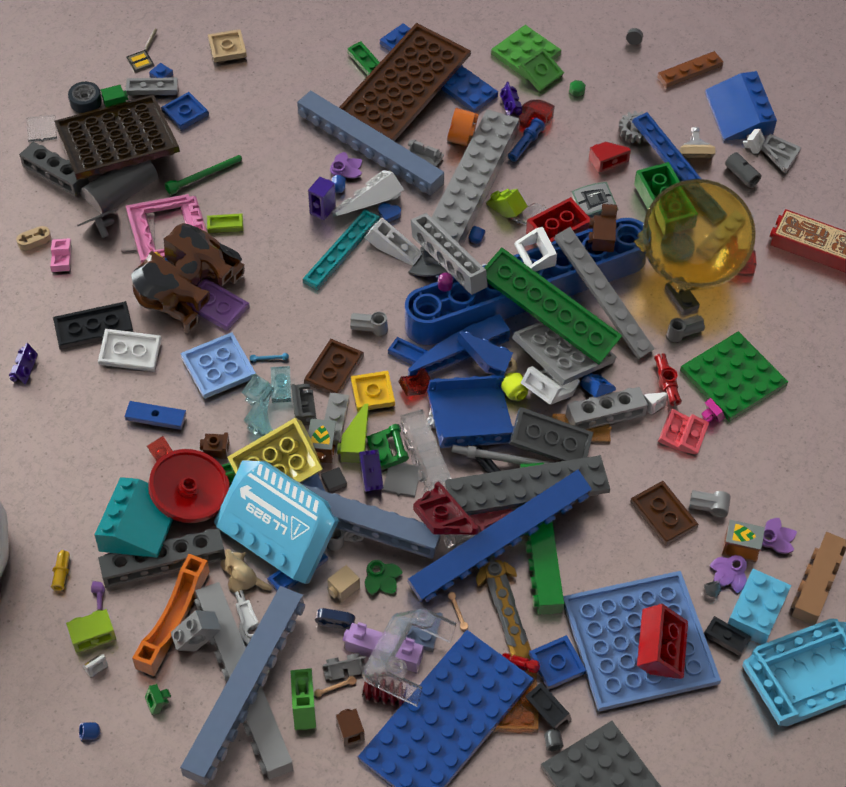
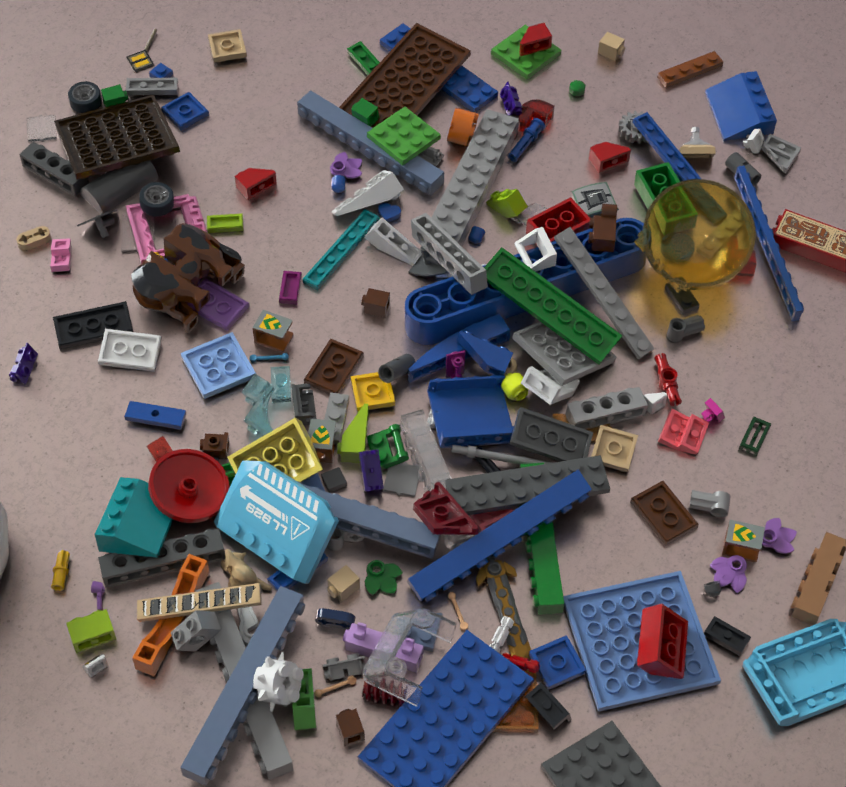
(89, 730): blue piece -> none
(156, 199): none -> black wheel
(156, 698): green tile -> none
(173, 186): green piece -> none
(207, 600): none -> tile
(254, 181): none -> red slope
(272, 331): none -> piece
(278, 681): none -> white brick
(290, 287): none -> magenta tile
(322, 198): dark purple brick -> none
(365, 112): none -> green brick
(376, 302): none -> reddish brown brick
(376, 322): light grey piece -> none
(396, 368): none -> dark grey pin
(403, 135): none -> bright green plate
(406, 351): blue tile -> none
(415, 384): clear red bracket -> none
(445, 281): magenta piece -> none
(455, 364): none -> magenta hinge
(501, 633): none -> white axle
(535, 39): none -> red slope
(541, 69): bright green tile -> none
(553, 740): dark grey piece -> none
(596, 385): blue slope -> none
(611, 46): none -> tan brick
(615, 447): none -> tan plate
(634, 36): dark grey tile -> none
(734, 375): green plate -> none
(743, 445): none -> dark green tile
(759, 606): medium azure brick -> none
(770, 247): none -> blue plate

